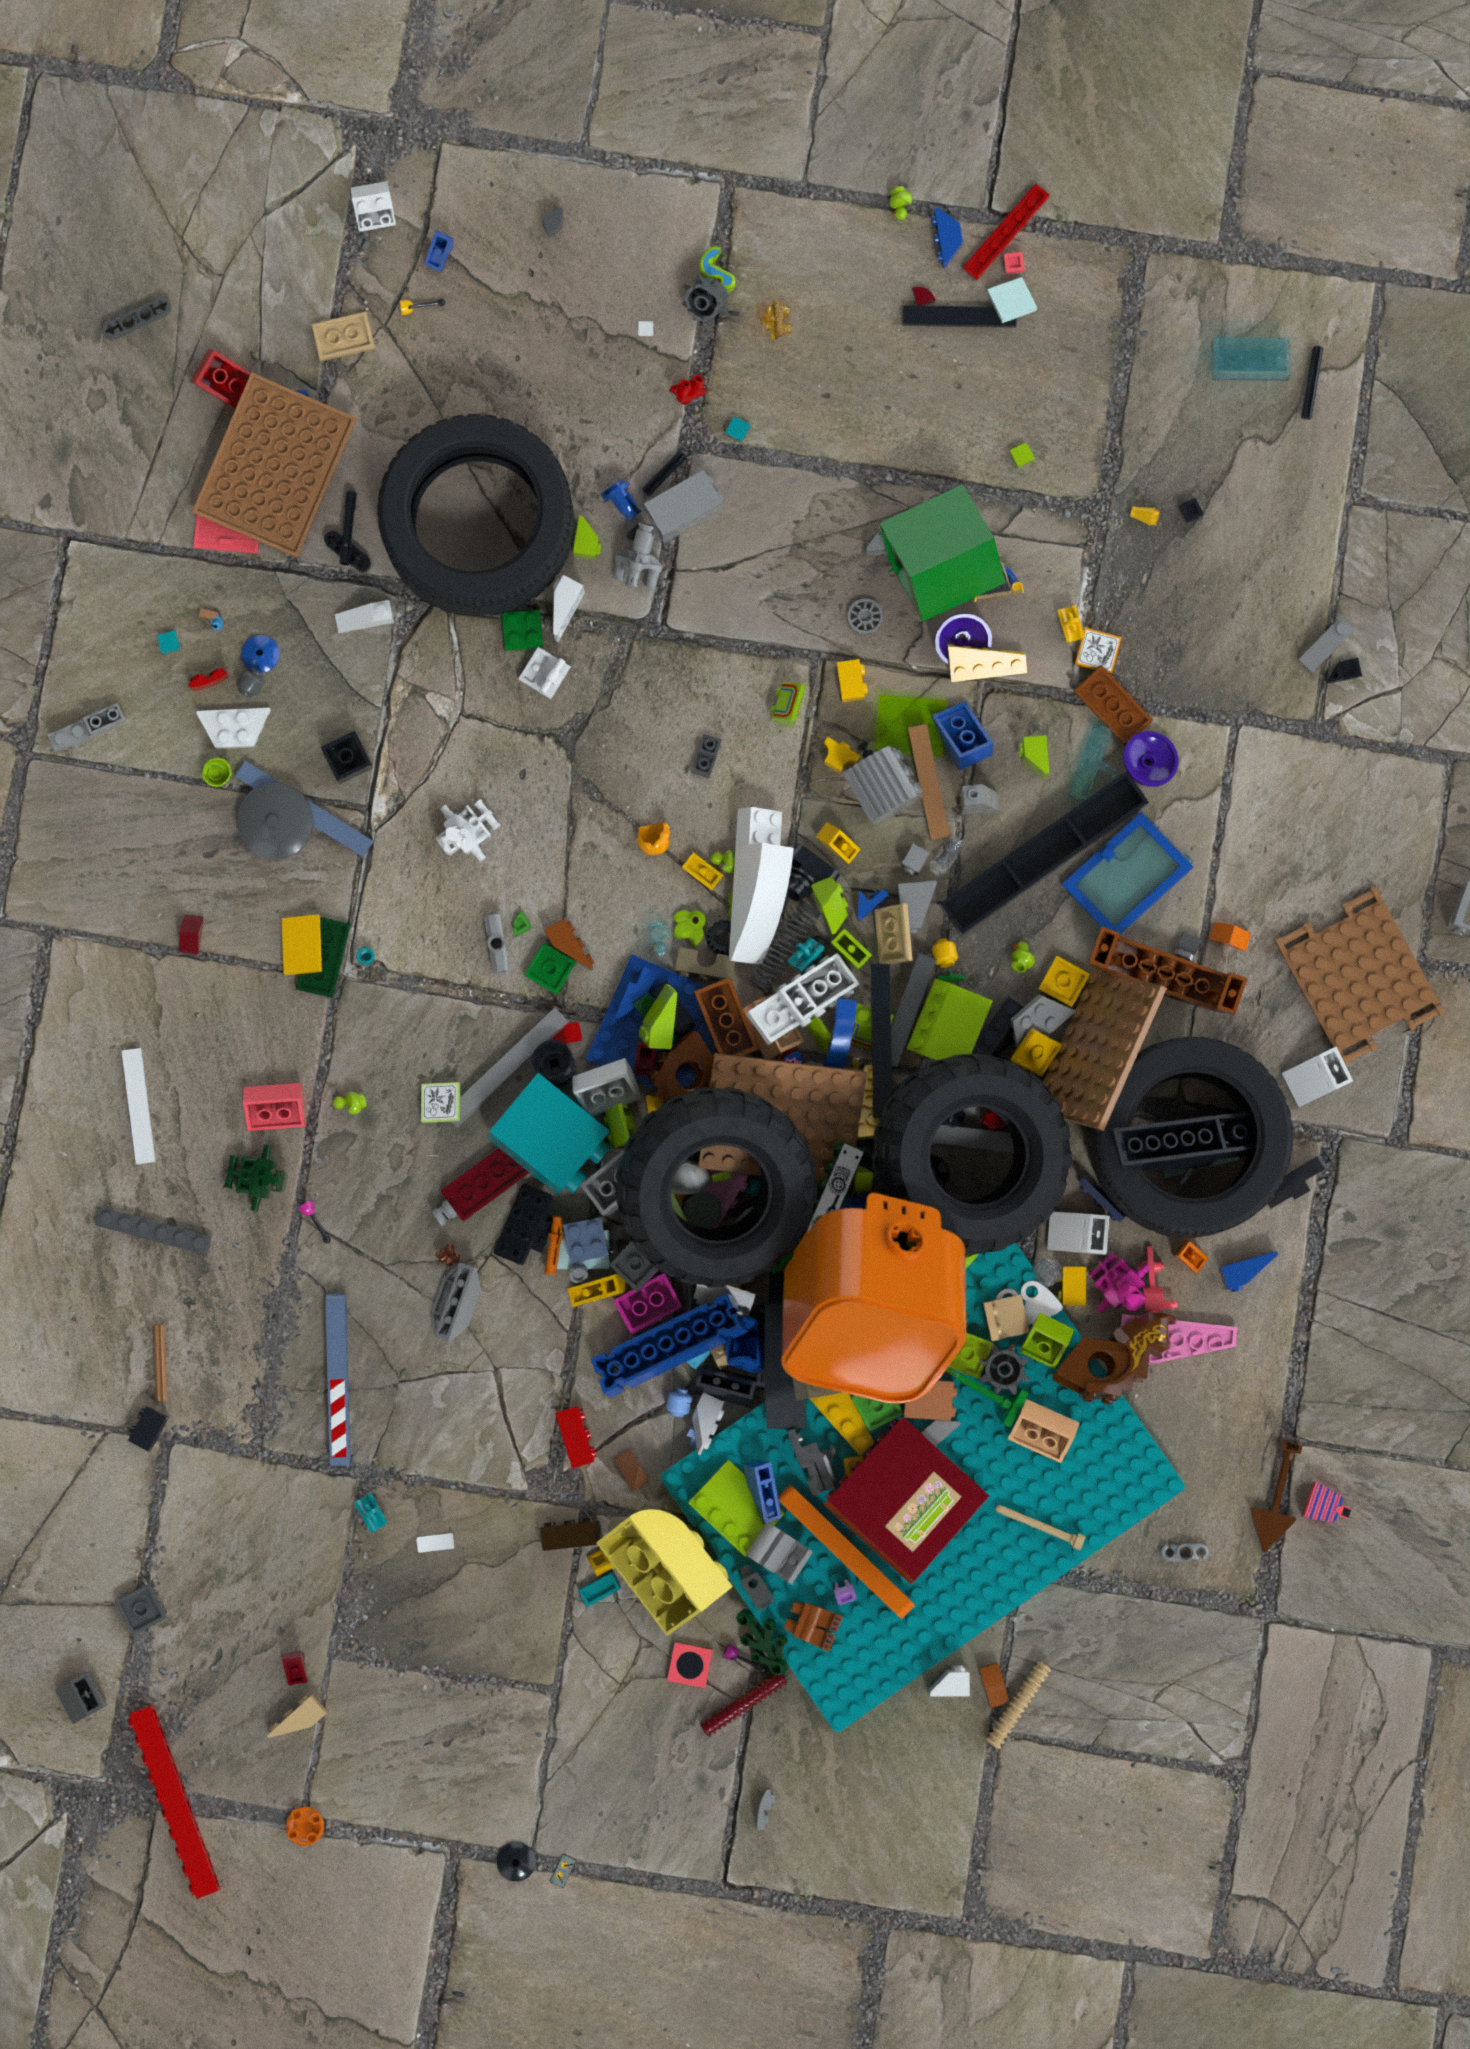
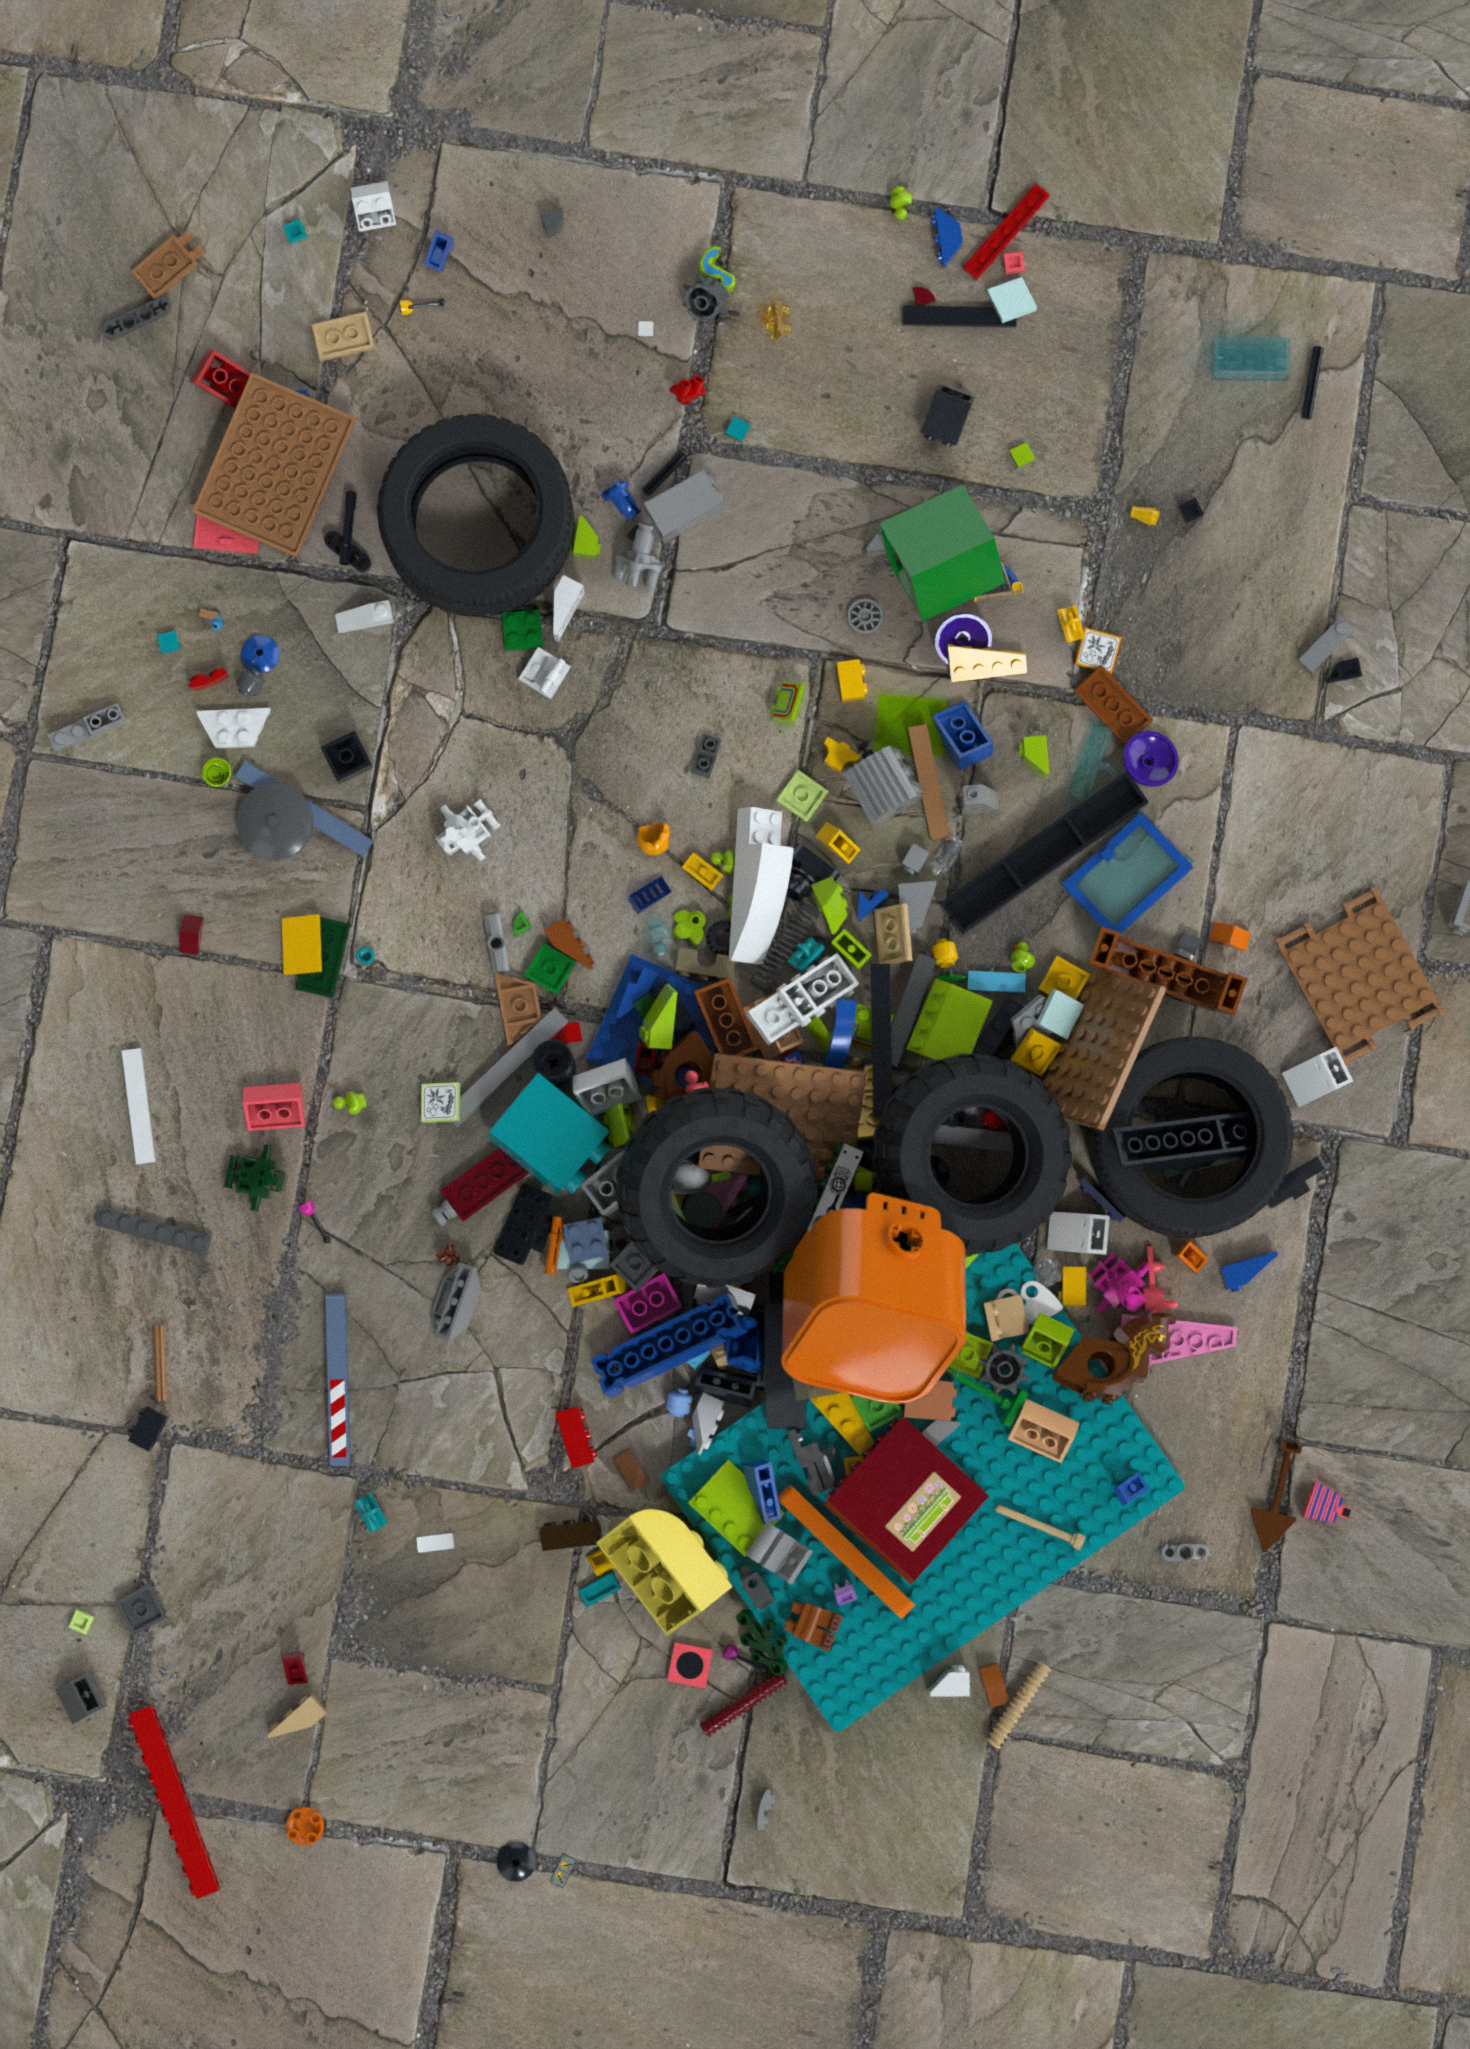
(81, 1622): none -> yellowish green tile
(168, 264): none -> medium nougat tile
(295, 231): none -> teal tile
(518, 1006): none -> medium nougat wing
(646, 904): none -> clear blue slope
(691, 1078): none -> coral animal
(802, 795): none -> yellowish green tile
(947, 415): none -> black slope
(996, 981): none -> medium azure tile
(1060, 1013): none -> light aqua tile
(1130, 1488): none -> blue slope

